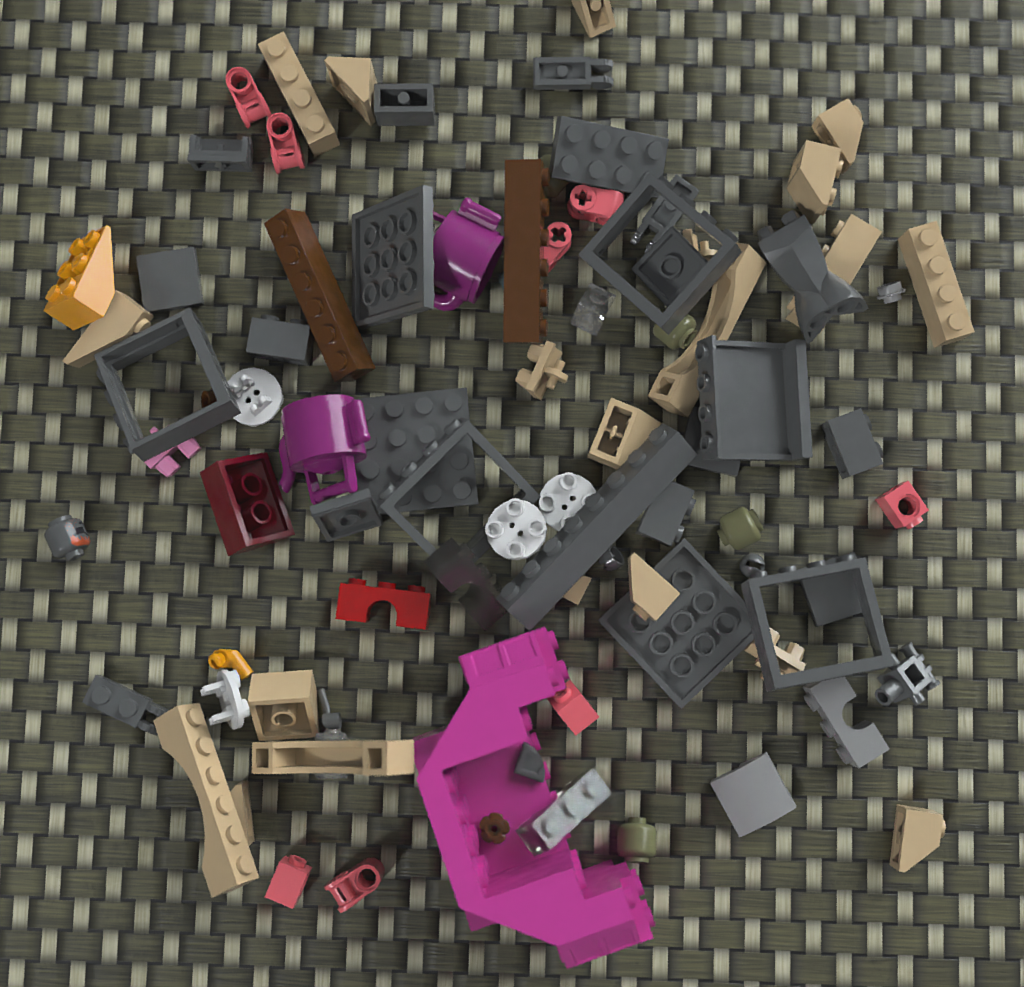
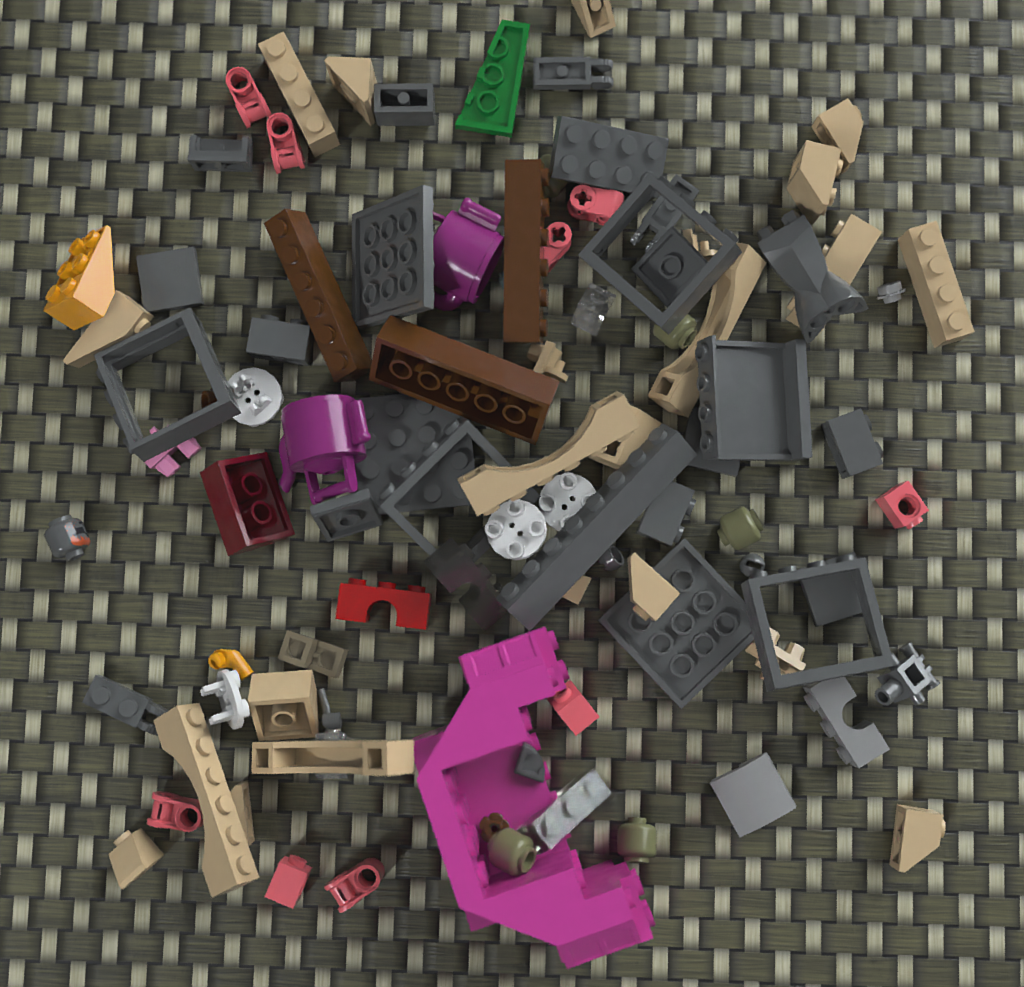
(133, 856): none -> tan slope
(172, 812): none -> coral piece
(313, 654): none -> dark tan slope
(462, 379): none -> reddish brown brick
(495, 94): none -> green wing
(511, 851): none -> olive head
(604, 423): none -> tan arch

